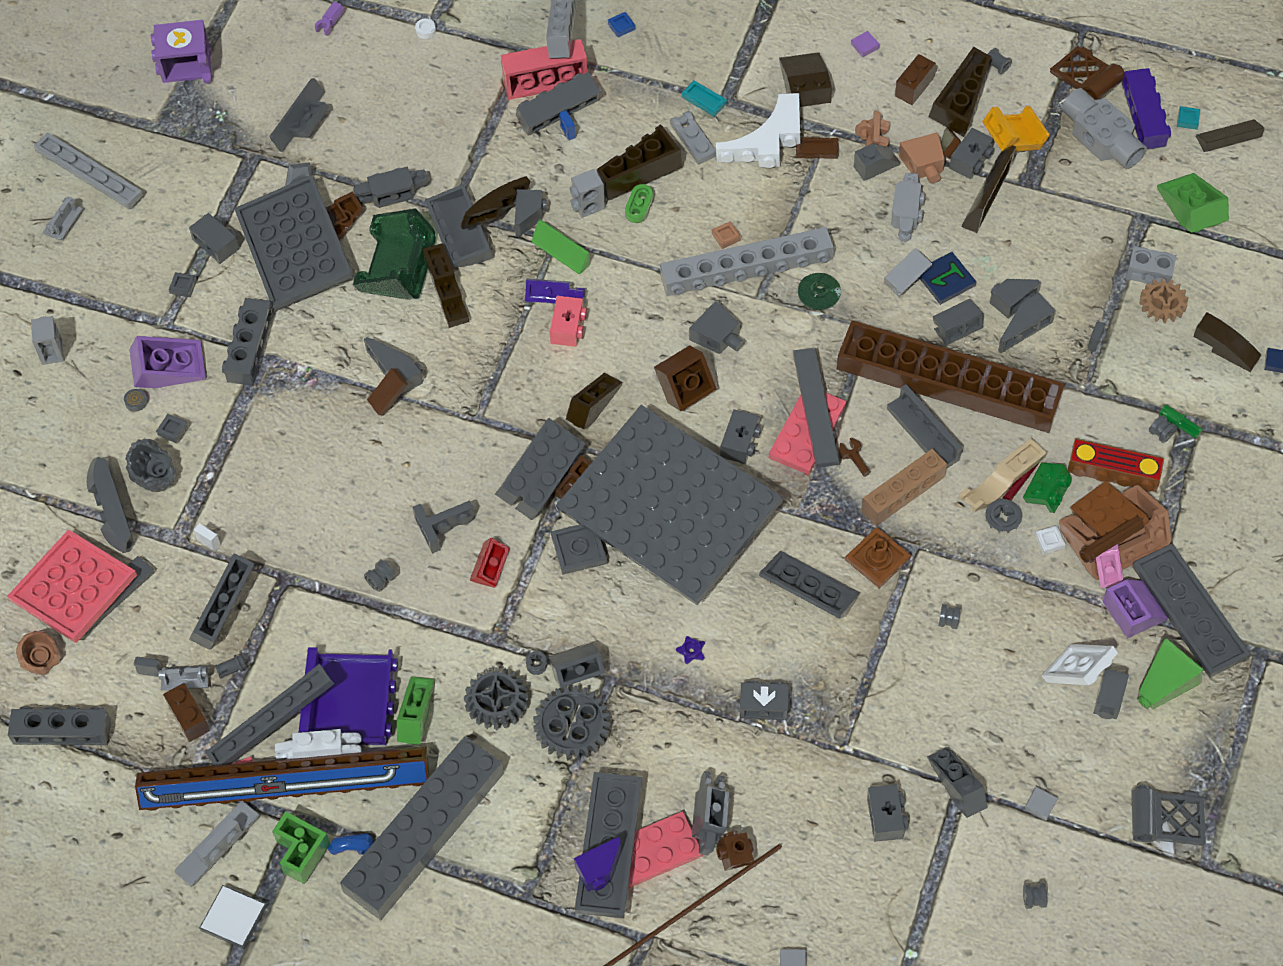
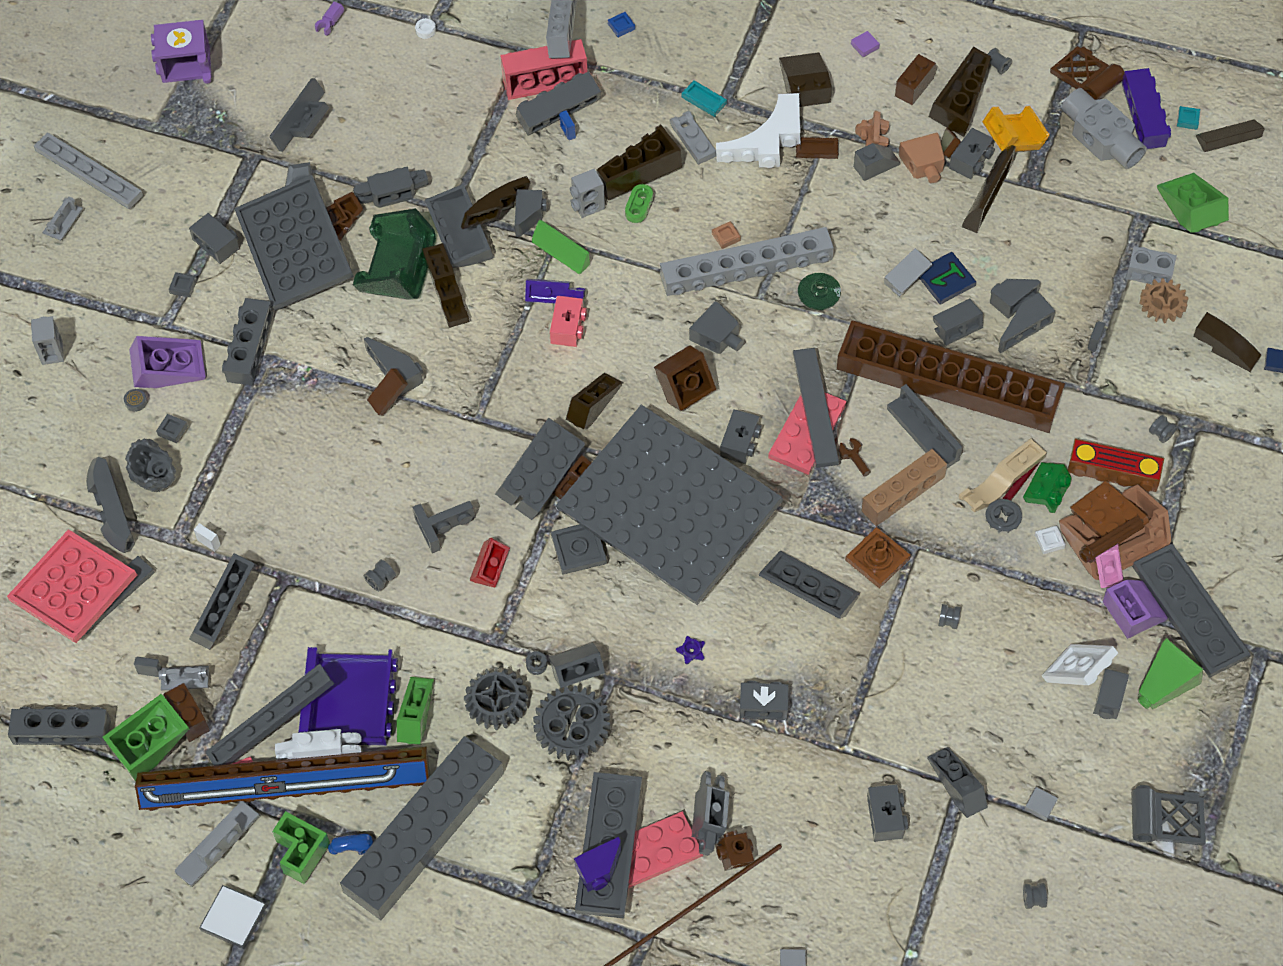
(37, 653): nougat hair -> none
(146, 736): none -> bright green slope
(230, 666): dark grey pin -> none
(906, 206): light grey hinge -> none
(1181, 421): green axle -> none

